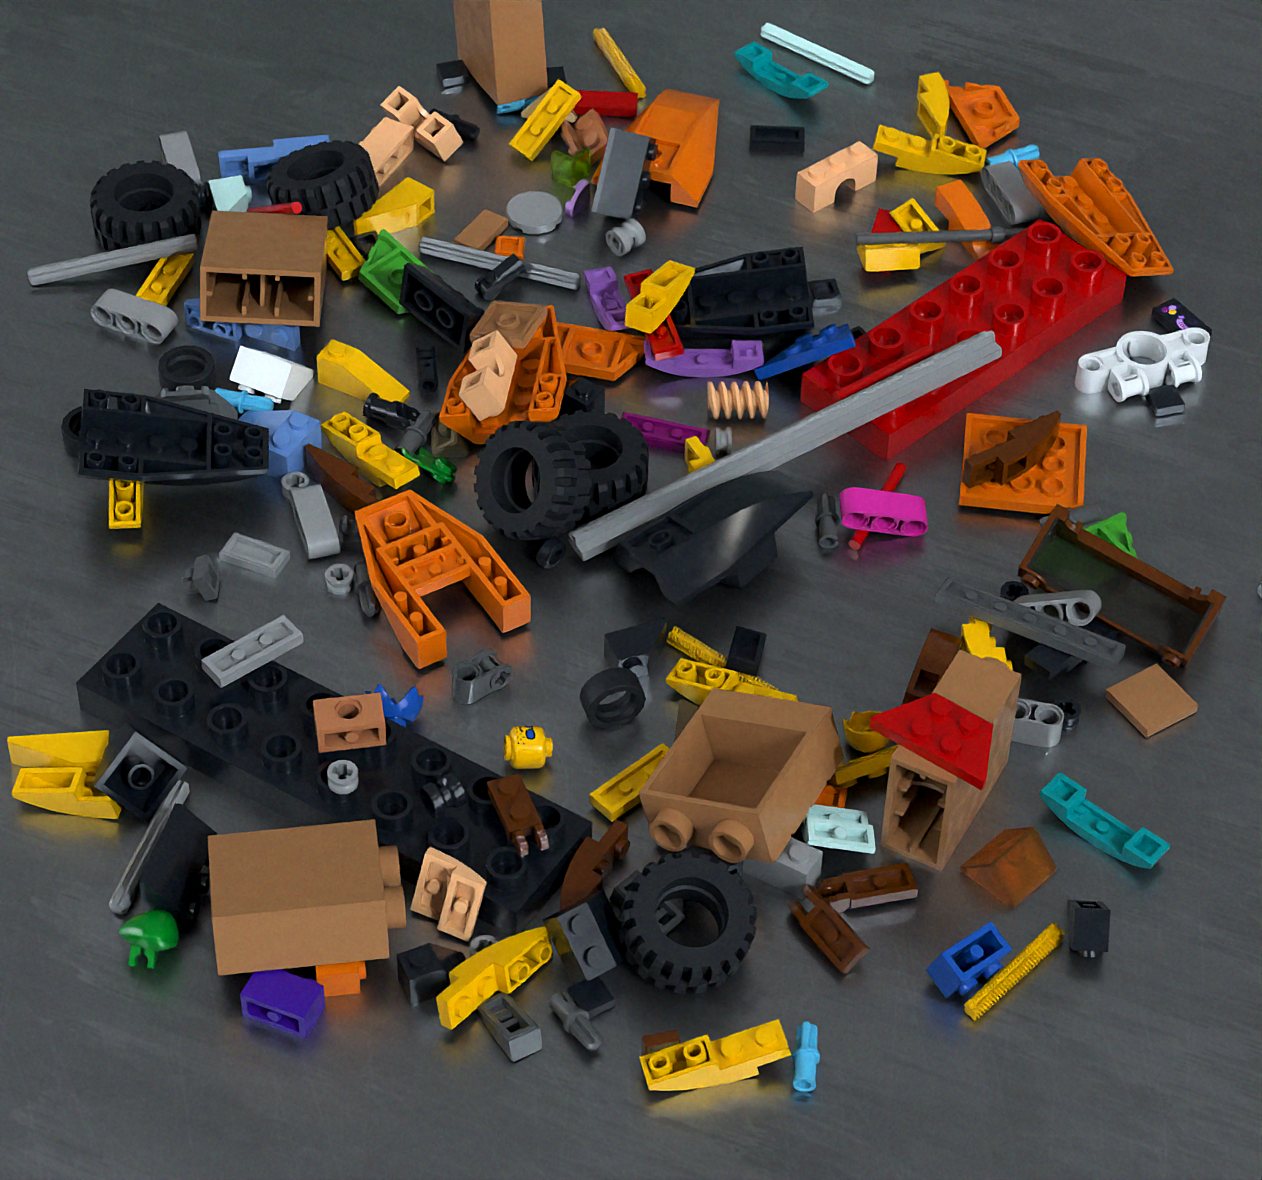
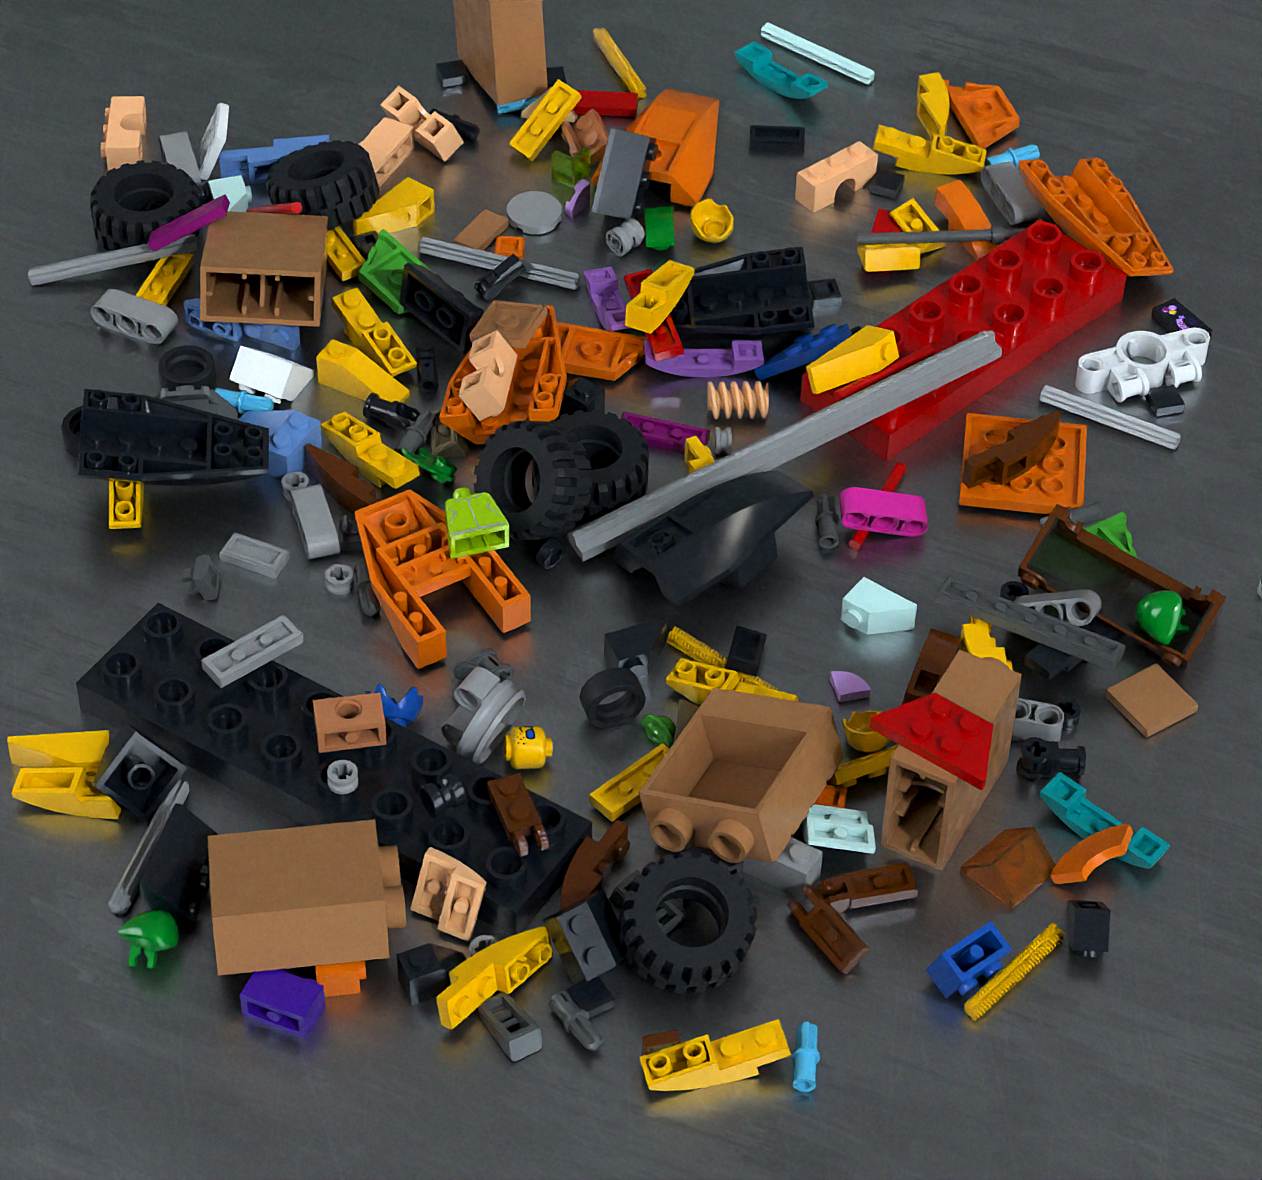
(123, 133): none -> light nougat arch
(188, 223): none -> magenta tile
(213, 140): none -> white tile
(370, 335): none -> yellow slope
(474, 524): none -> lime torso
(484, 714): none -> light grey piece
(659, 227): none -> green slope
(659, 729): none -> bright green piece
(711, 221): none -> yellow hair
(849, 686): none -> lavender tile
(853, 359): none -> yellow slope
(877, 609): none -> light aqua slope
(886, 183): none -> black tile
(1049, 759): none -> black connector
(1091, 853): none -> orange tile
(1110, 417): none -> light grey axle
(1161, 615): none -> green piece

